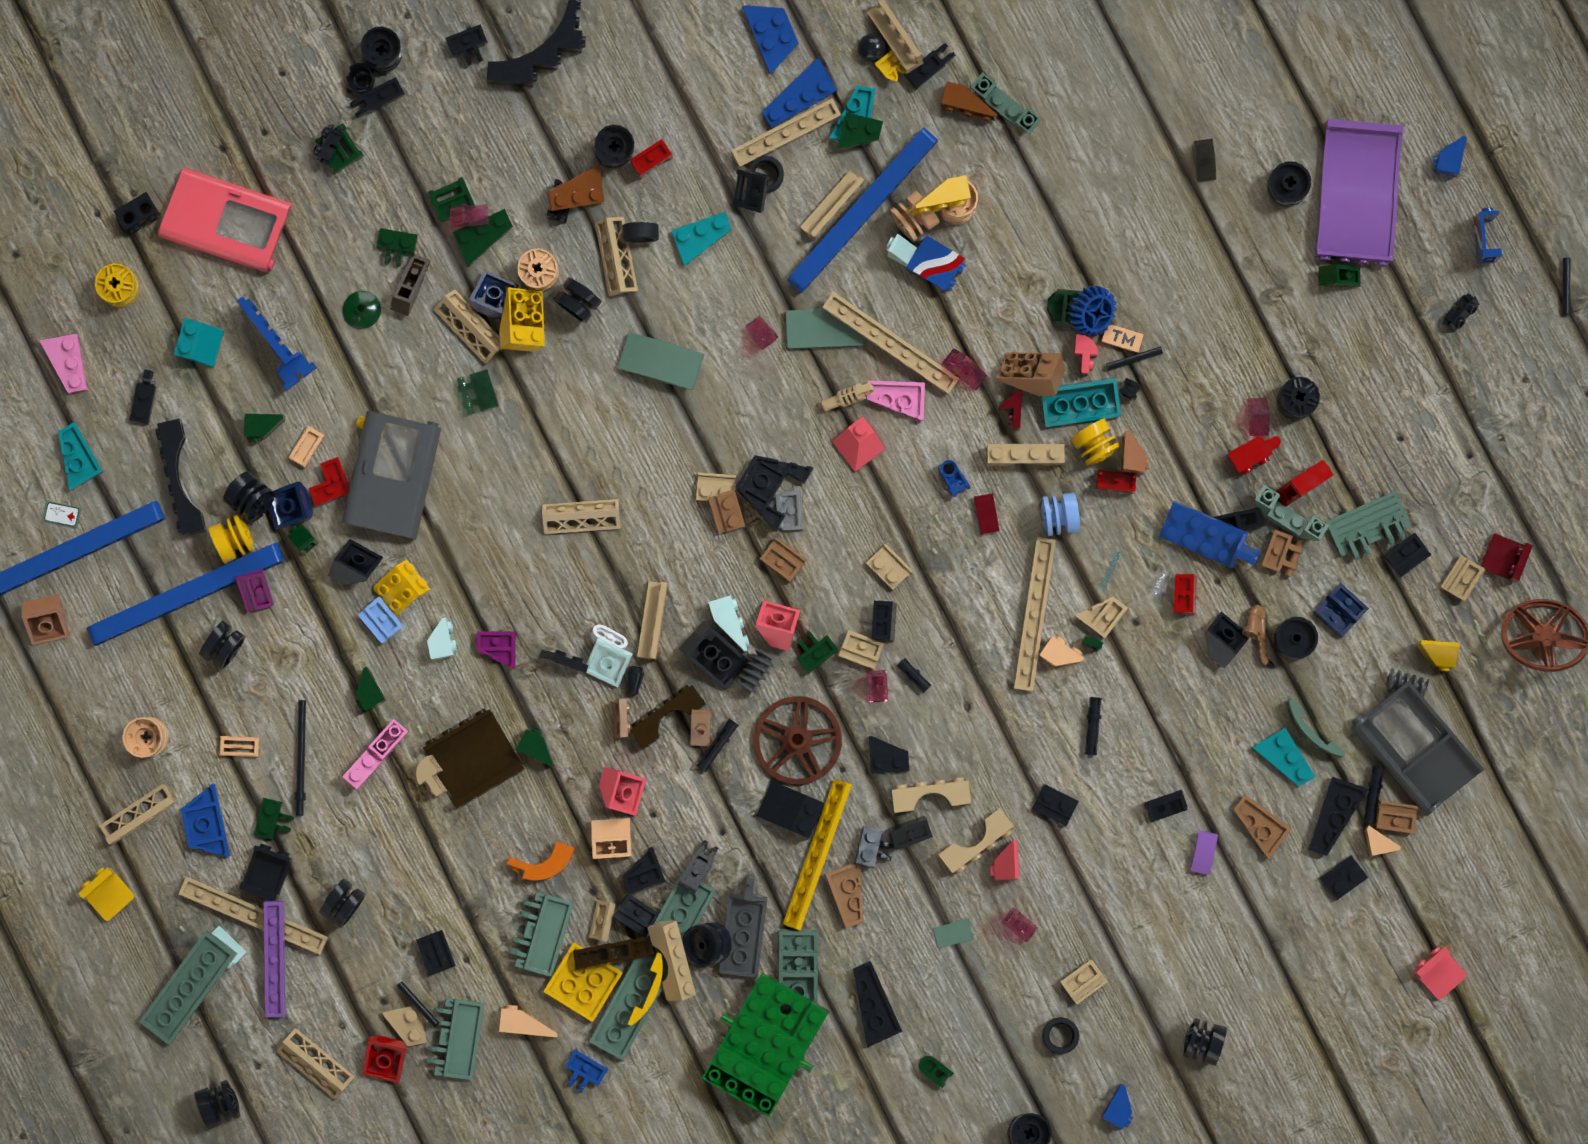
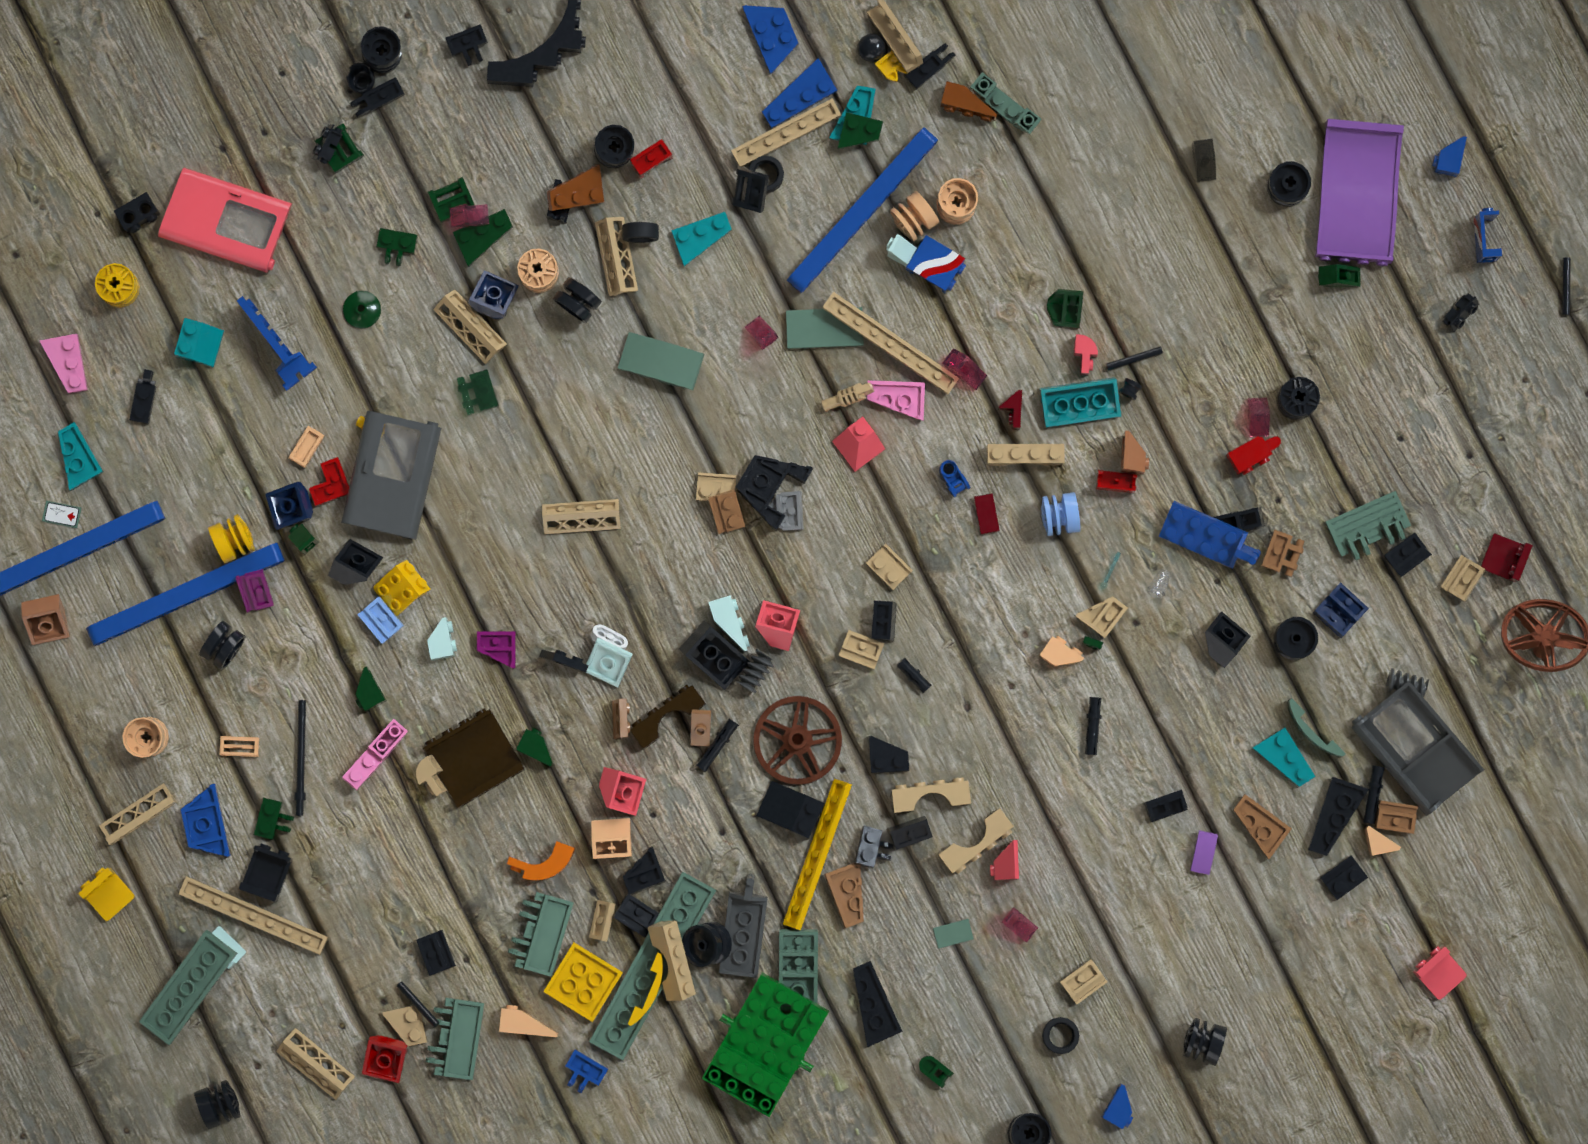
(172, 439): black arch -> none
(249, 497): black wheel -> none
(261, 425): dark green slope -> none
(274, 959): medium lavender plate -> none
(342, 903): black wheel -> none
(409, 285): dark brown slope -> none
(522, 320): yellow slope -> none
(613, 953): dark brown slope -> none
(634, 679): black cone -> none
(652, 620): tan fence -> none
(697, 868): black hinge -> none
(783, 559): medium nougat plate -> none
(816, 654): dark green hinge -> none
(832, 205): tan fence -> none
(877, 686): clear pink slope -> none
(949, 193): yellow slope -> none
(1033, 372): medium nougat slope -> none
(1034, 614): tan plate -> none
(1055, 805): black plate -> none
(1092, 310): blue gear -> none
(1095, 442): yellow wheel -> none
(1122, 338): light nougat tile -> none
(1185, 593): red hinge -> none
(1256, 630): medium nougat piece -> none
(1287, 518): sand green slope -> none
(1304, 483): red slope -> none
(1439, 653): yellow slope -> none

